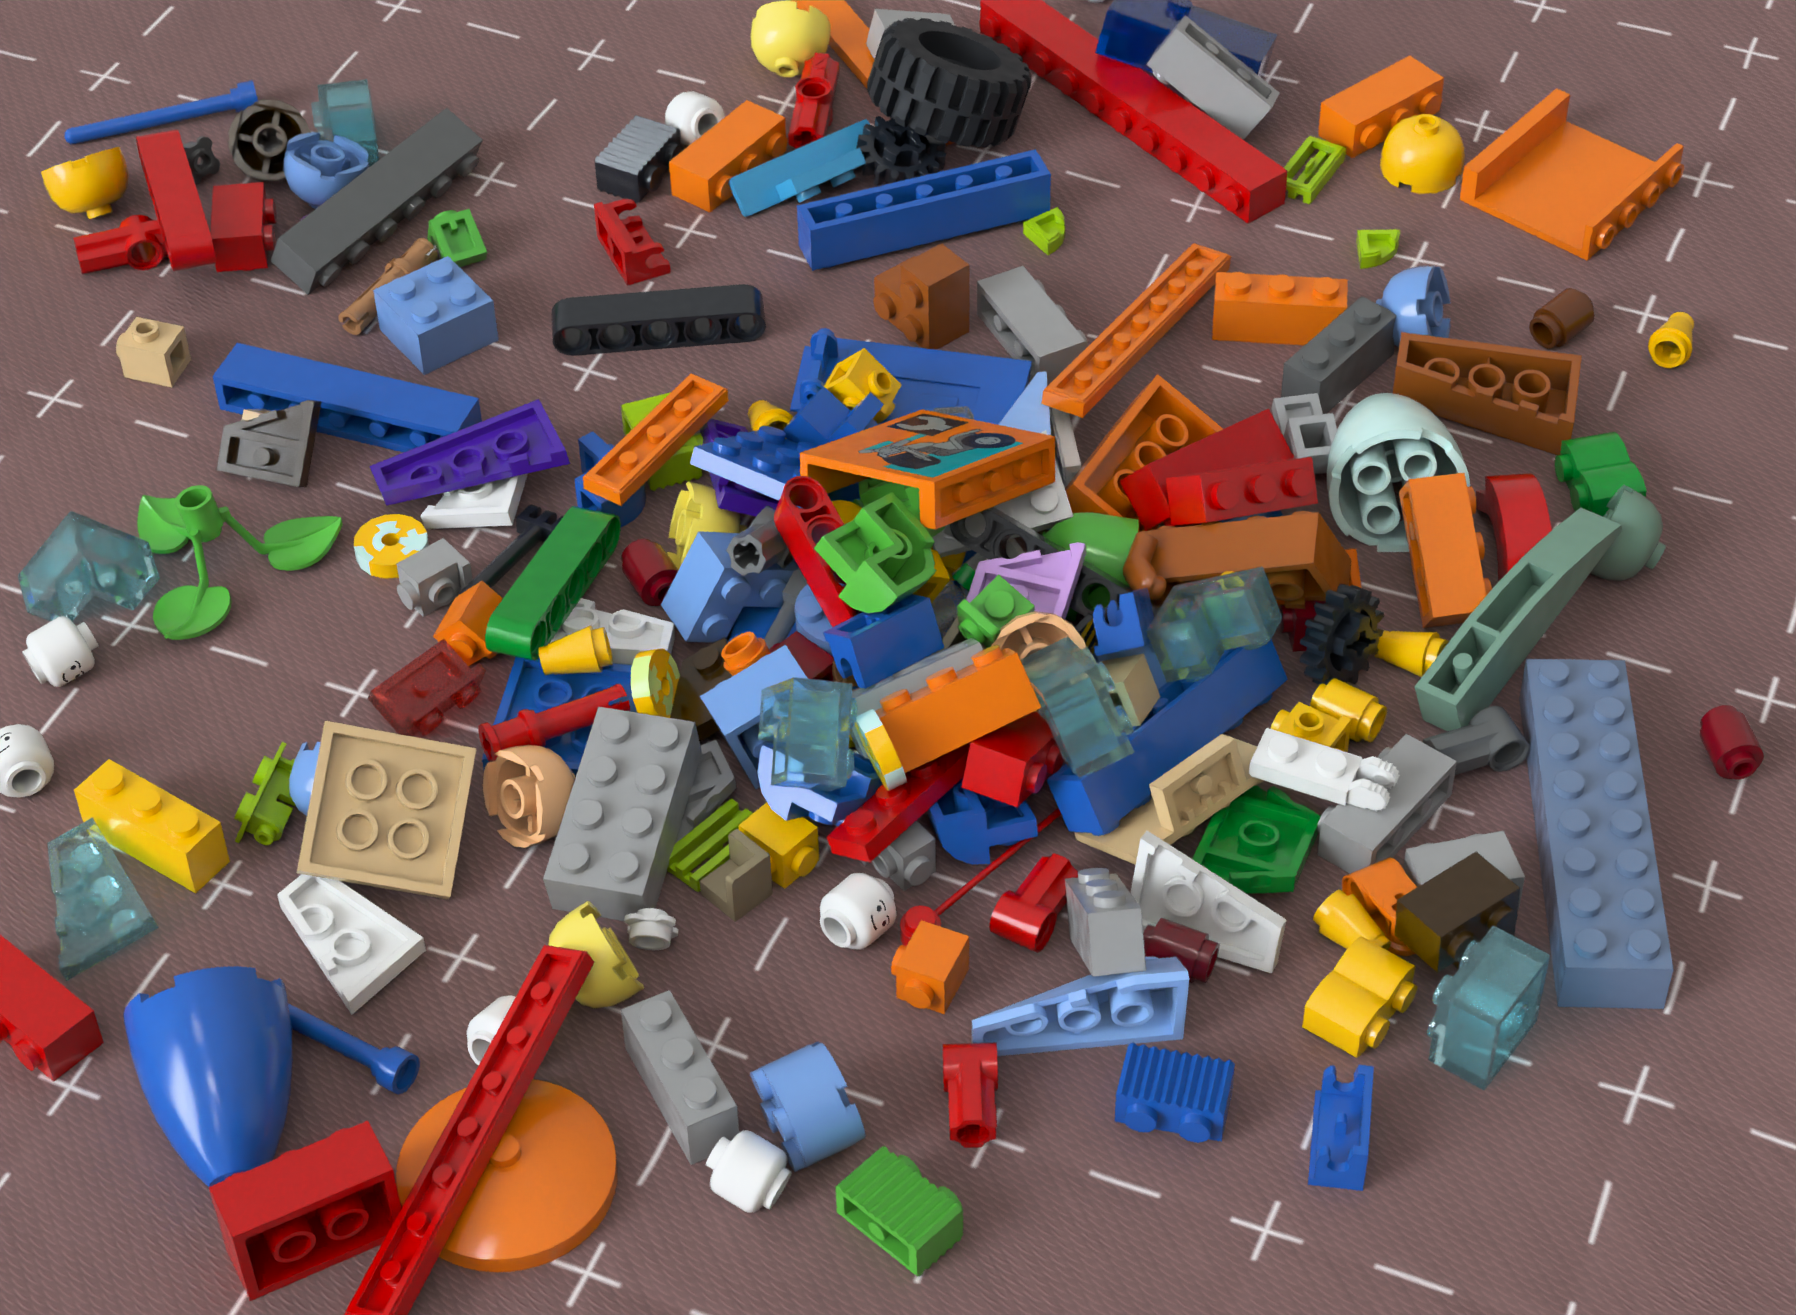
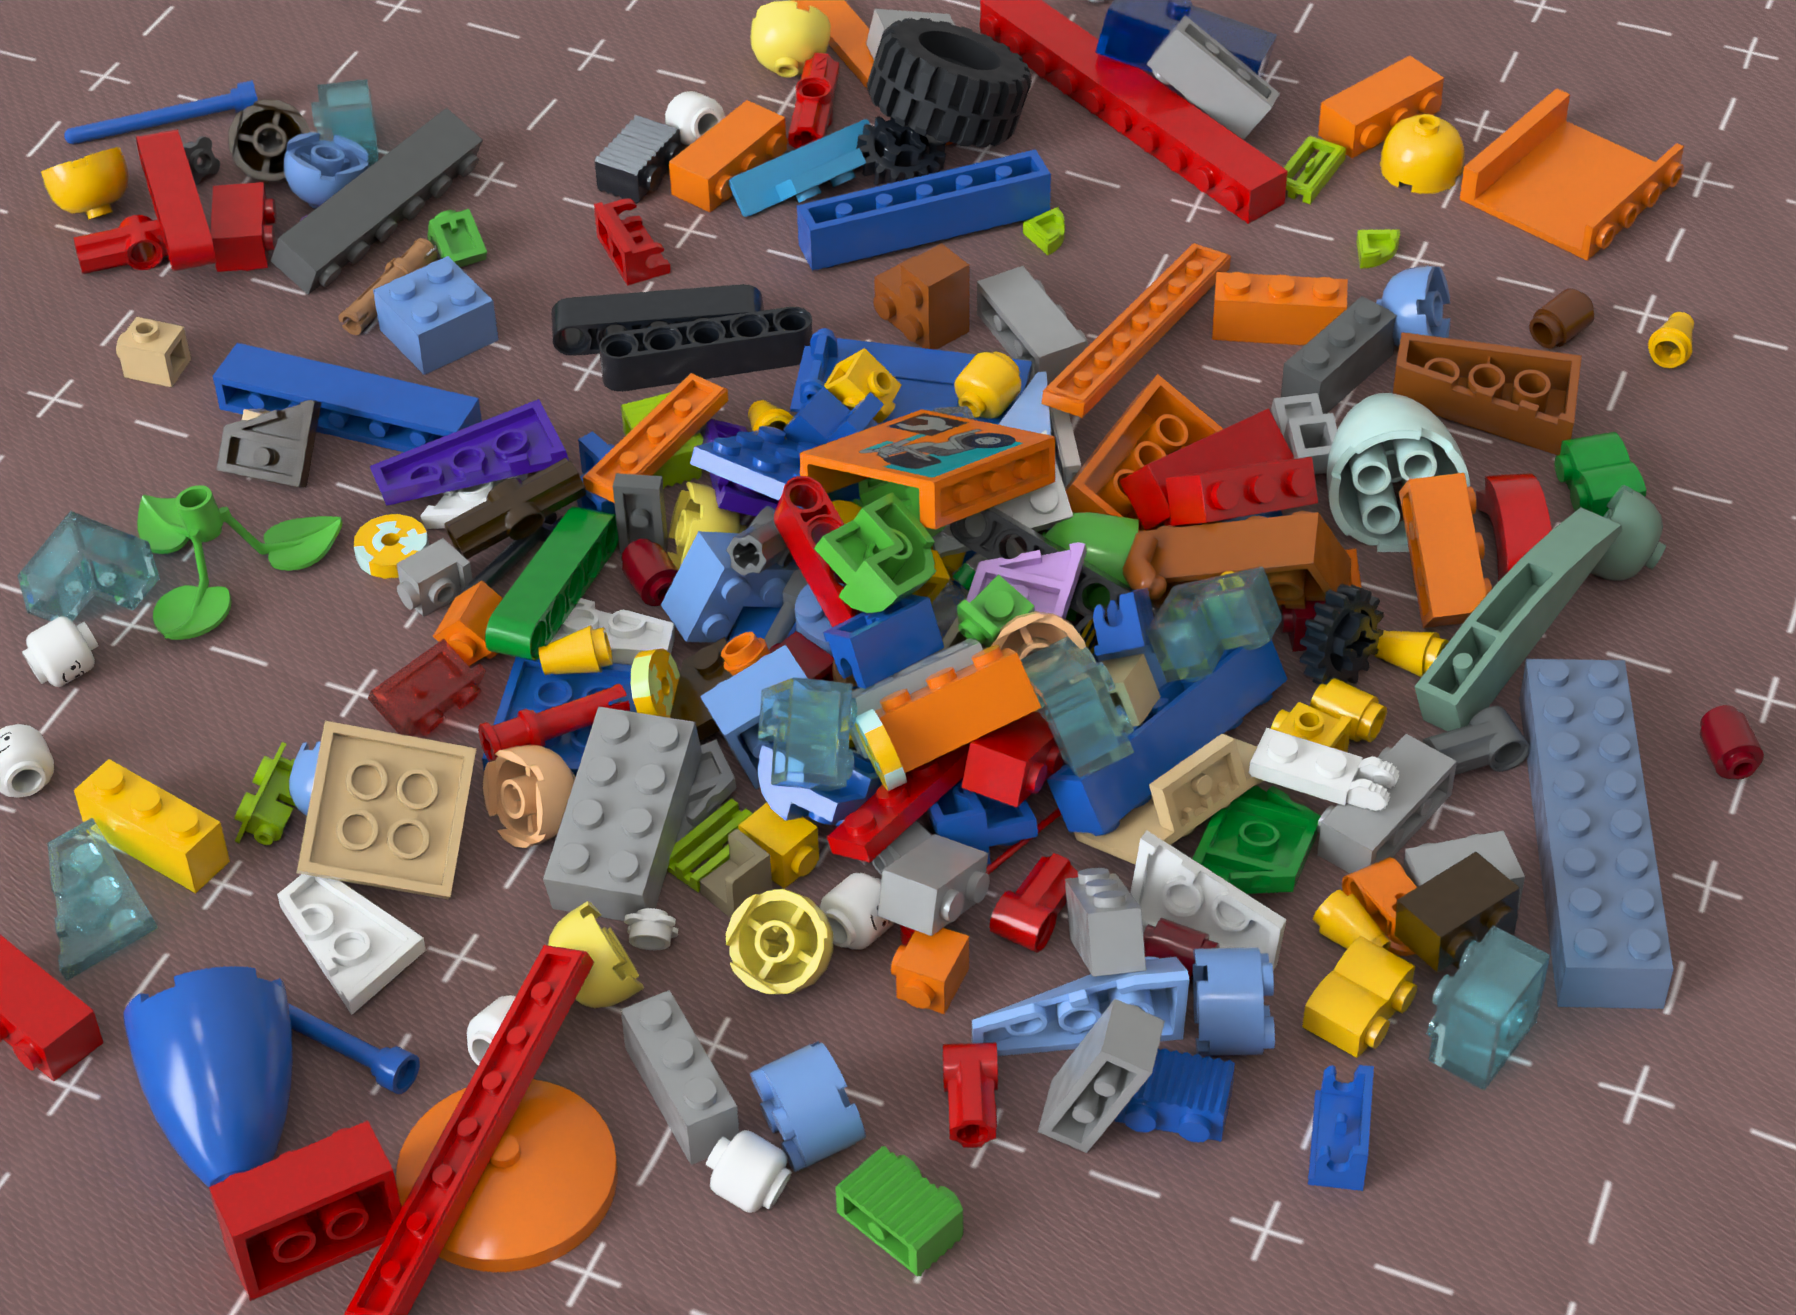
(515, 508): none -> dark brown piece
(640, 509): none -> dark grey plate
(705, 348): none -> black beam
(779, 942): none -> light yellow cylinder
(933, 884): none -> light grey brick
(988, 384): none -> yellow head
(1101, 1075): none -> light grey brick
(1230, 1001): none -> medium blue brick

